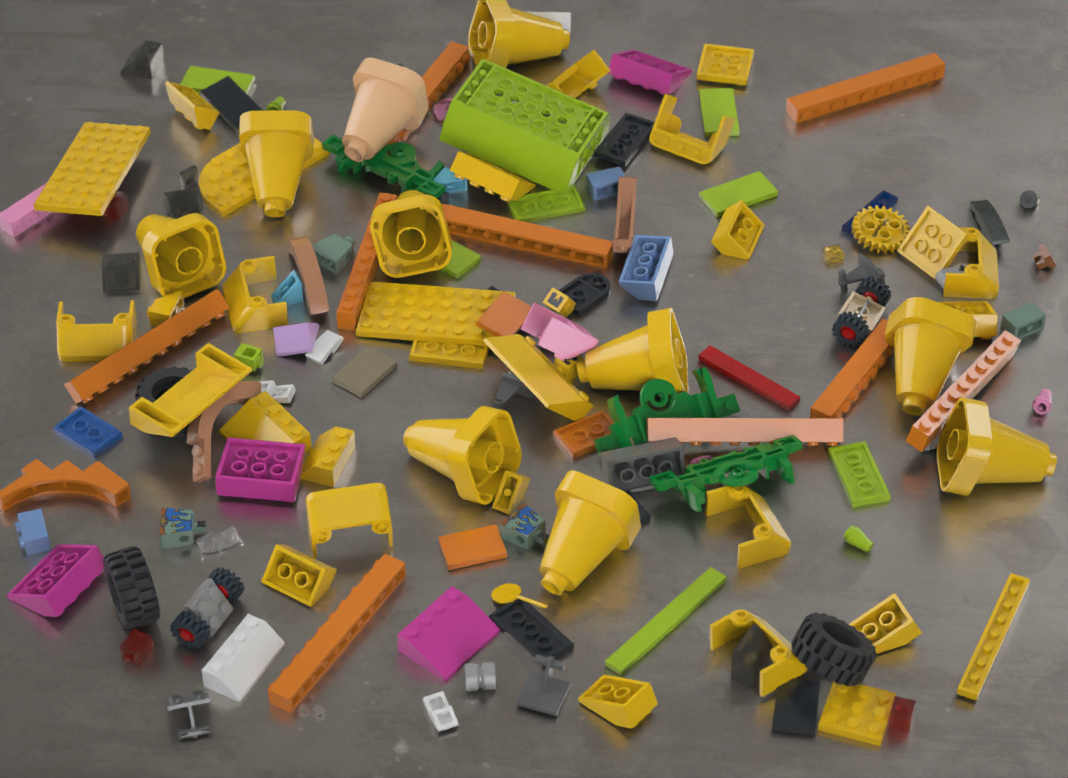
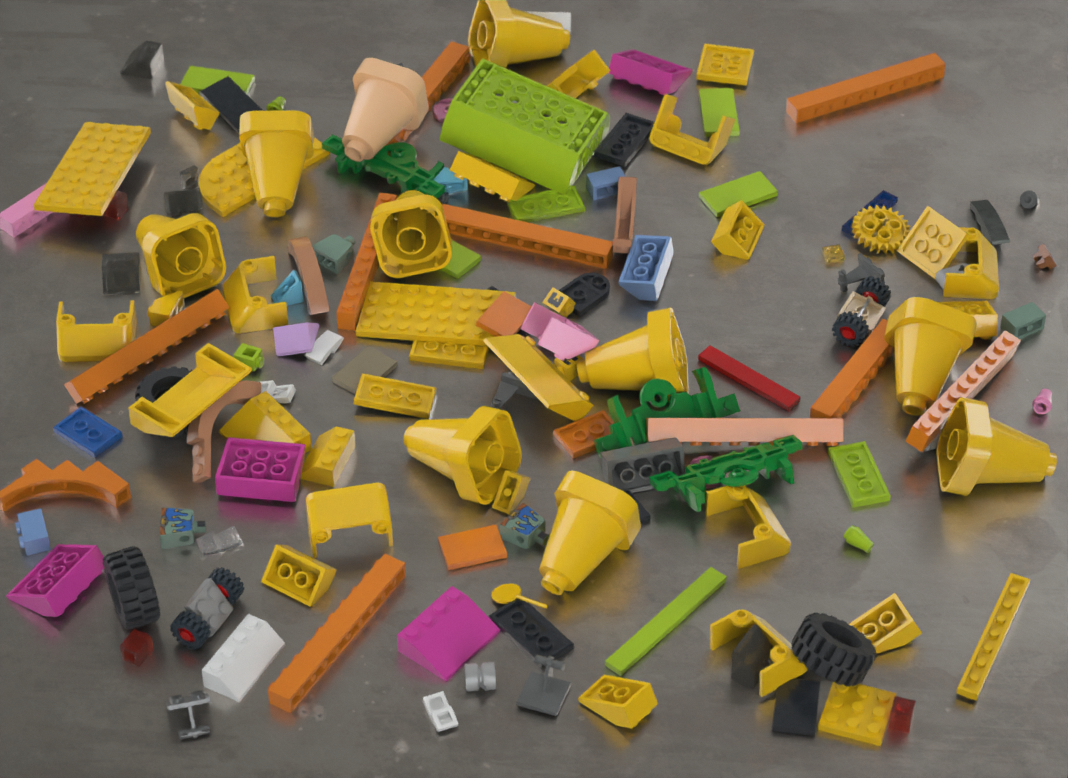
(395, 396): none -> yellow tile

